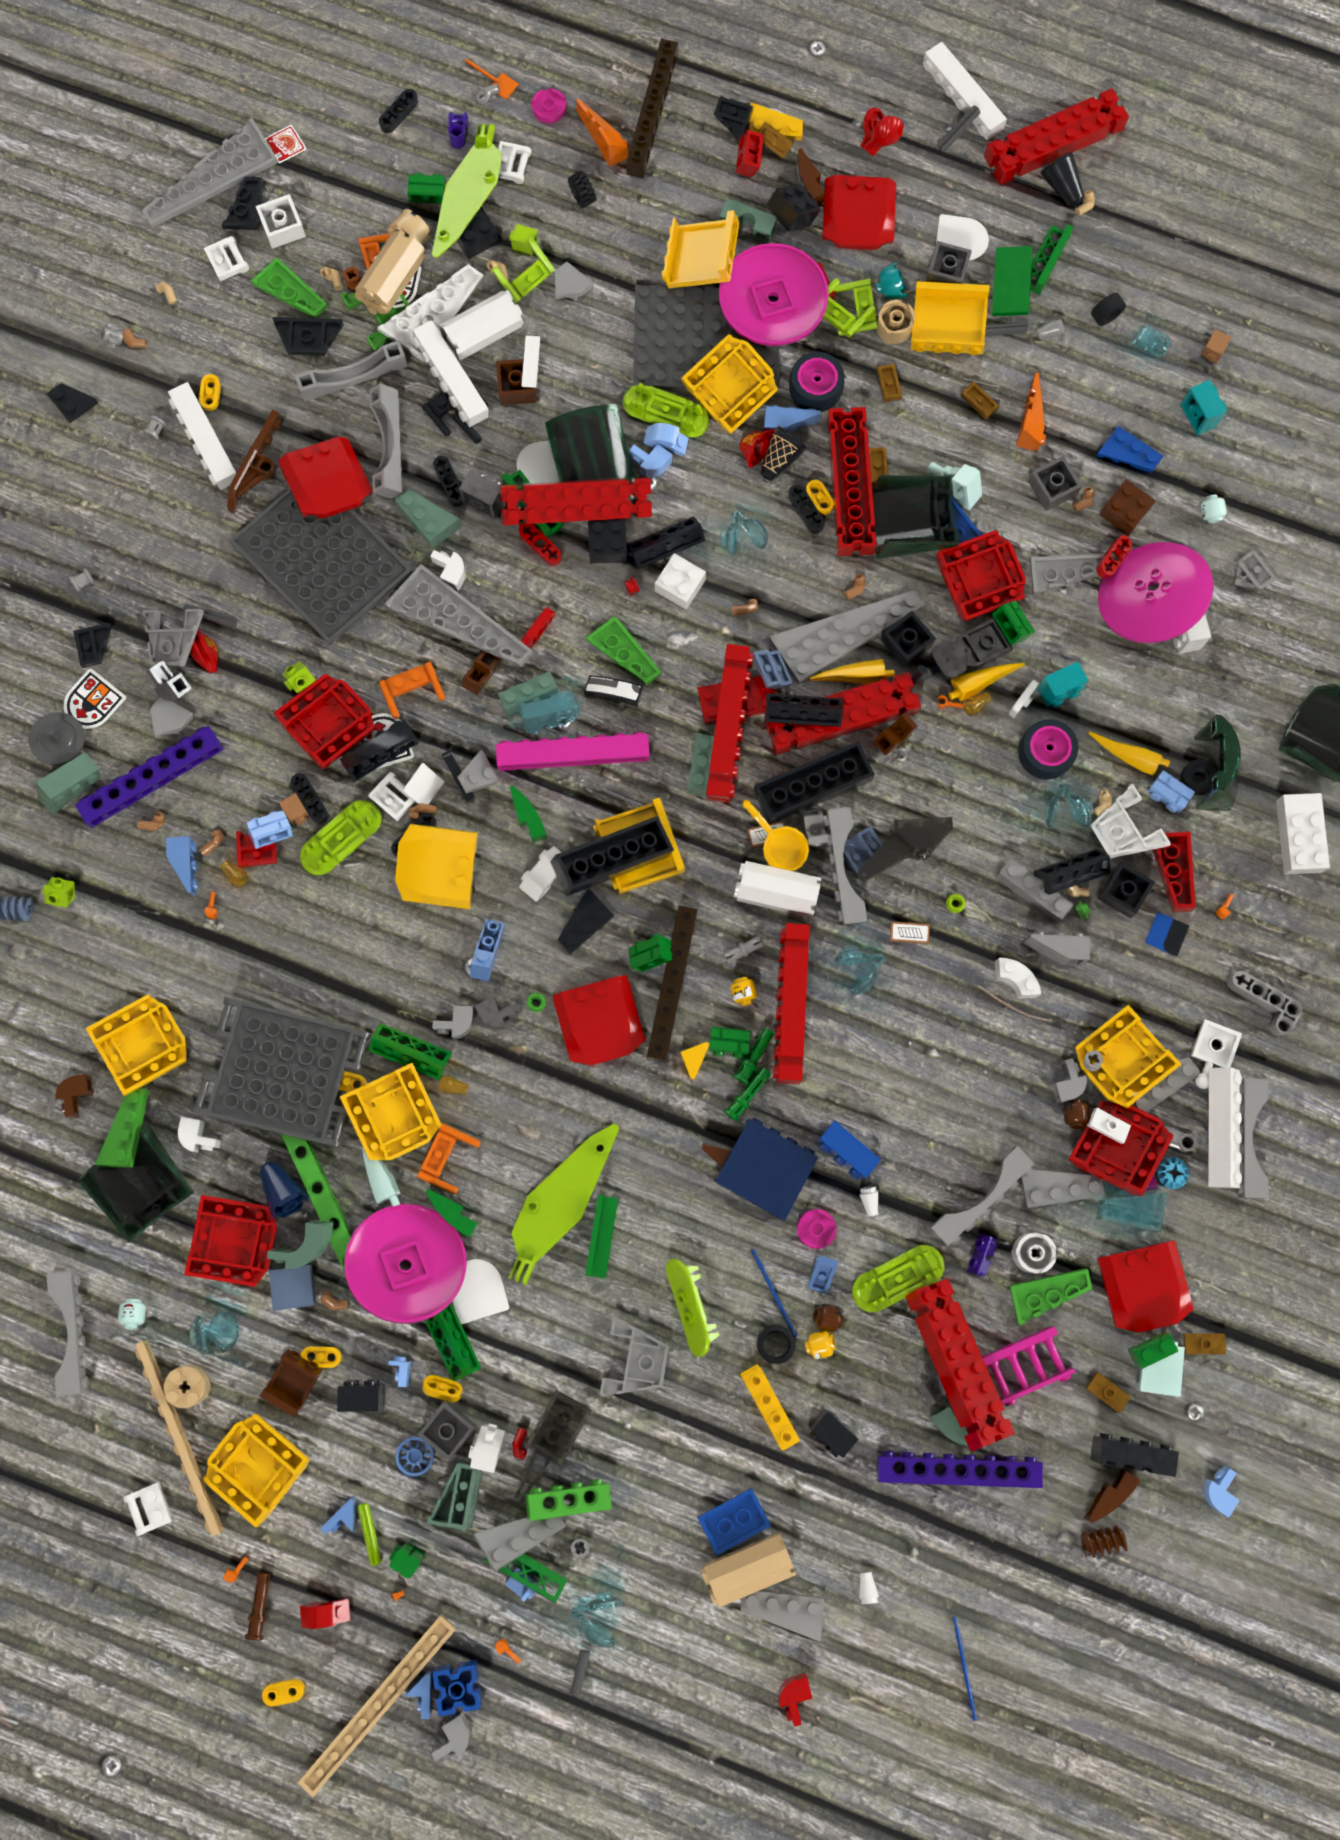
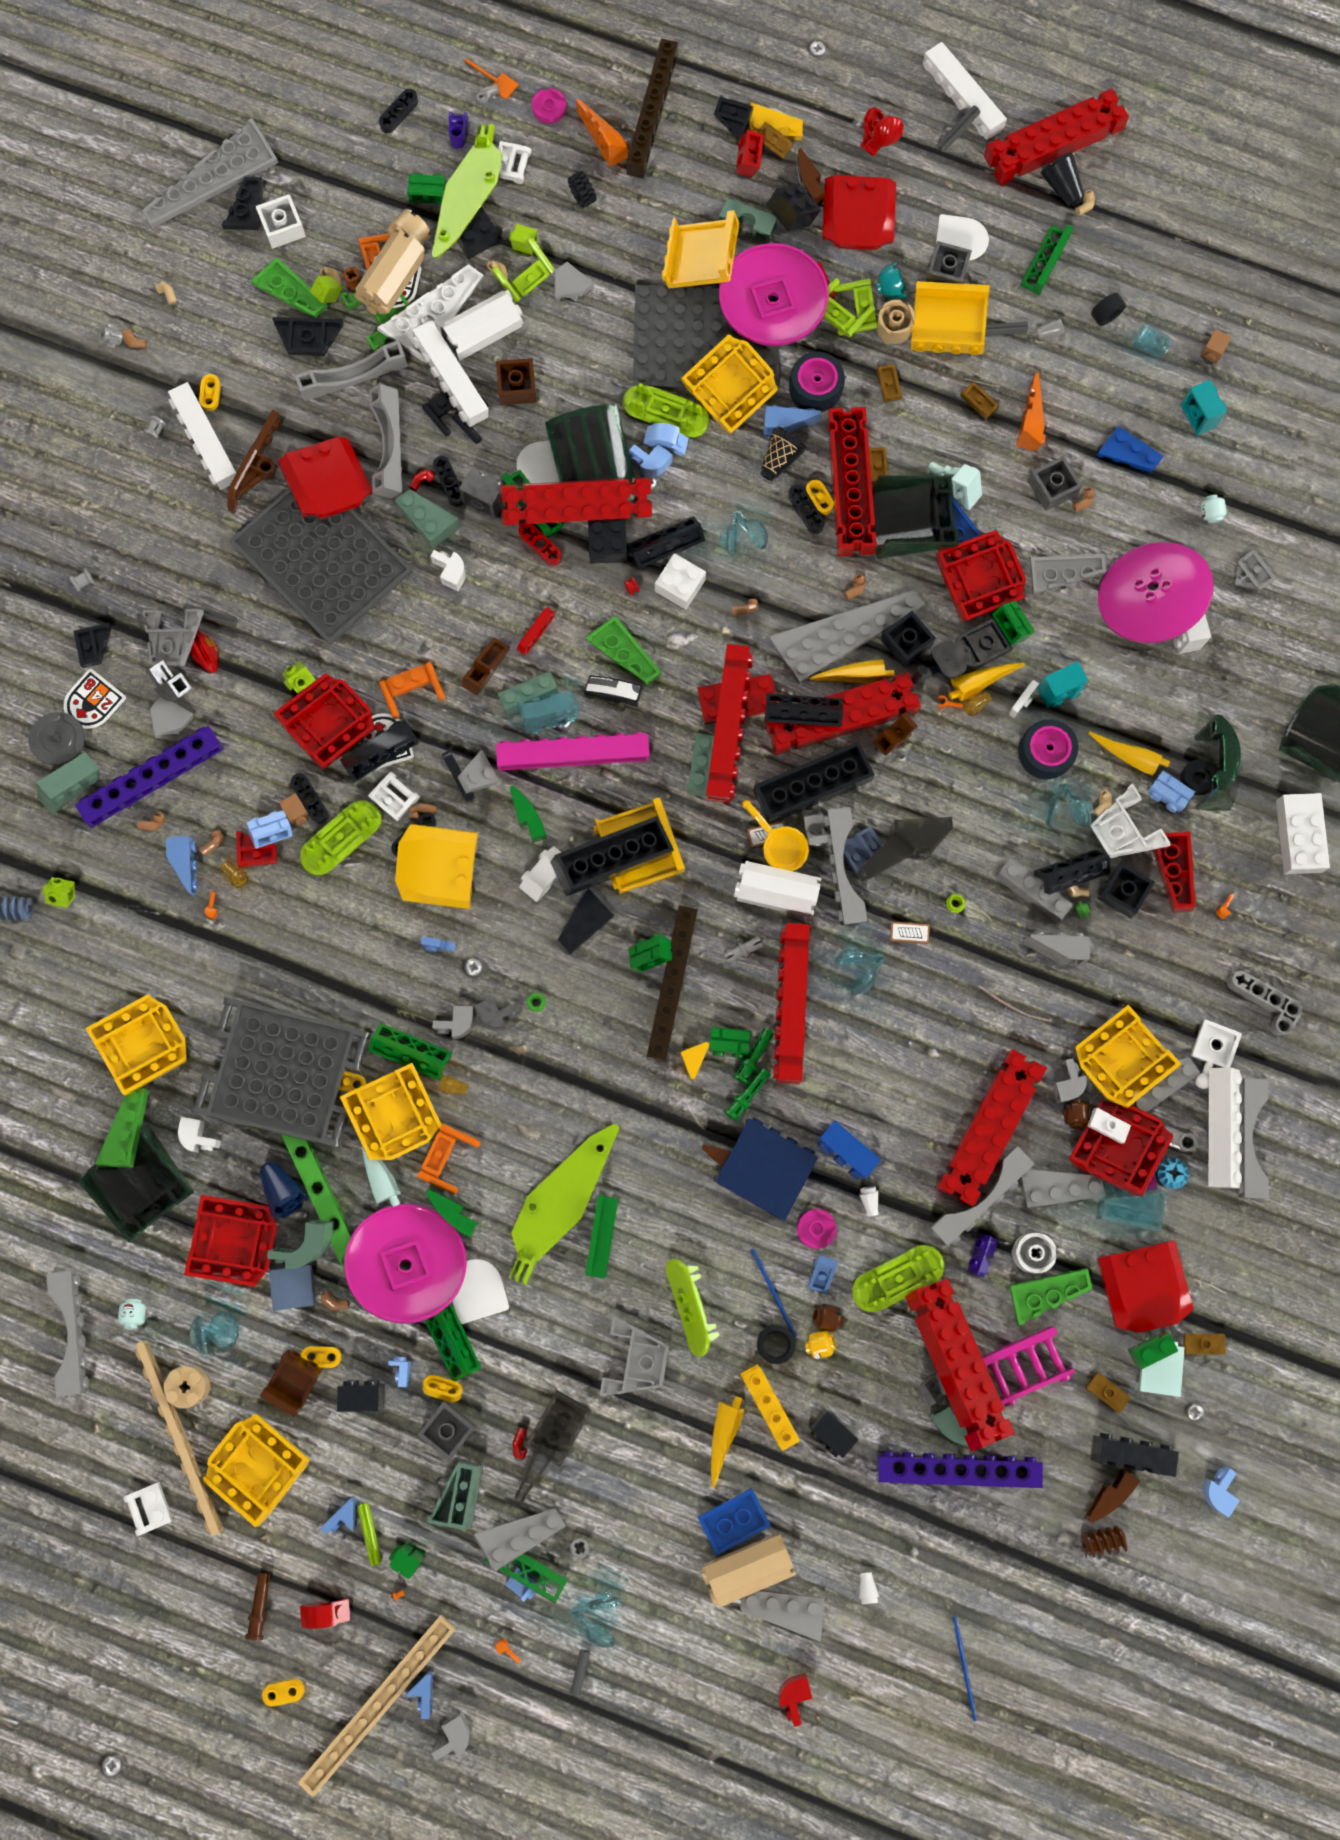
(70, 1090): reddish brown brick -> none
(71, 401): black wing -> none
(221, 261): white plate -> none
(231, 1576): orange hand -> none
(285, 143): sticker -> none
(326, 289): none -> lime brick
(414, 1456): medium blue wheel -> none
(419, 477): none -> red arm
(423, 785): white sticker -> none
(433, 945): none -> medium blue plate
(439, 606): light grey wing -> none
(449, 1698): blue brick -> none
(486, 950): medium blue slope -> none
(486, 1448): white brick -> none
(530, 364): white sticker -> none
(599, 1021): red wedge -> none
(600, 1501): bright green brick -> none
(725, 1428): none -> yellow piece
(743, 991): yellow head -> none
(755, 446): red hat -> none
(772, 669): sand blue slope -> none
(991, 1128): none -> red brick
(1012, 281): green tile -> none
(1018, 977): white brick -> none
(1093, 1054): light grey bush -> none
(1120, 554): red beam -> none
(1127, 507): reddish brown brick -> none
(1167, 934): sticker -> none

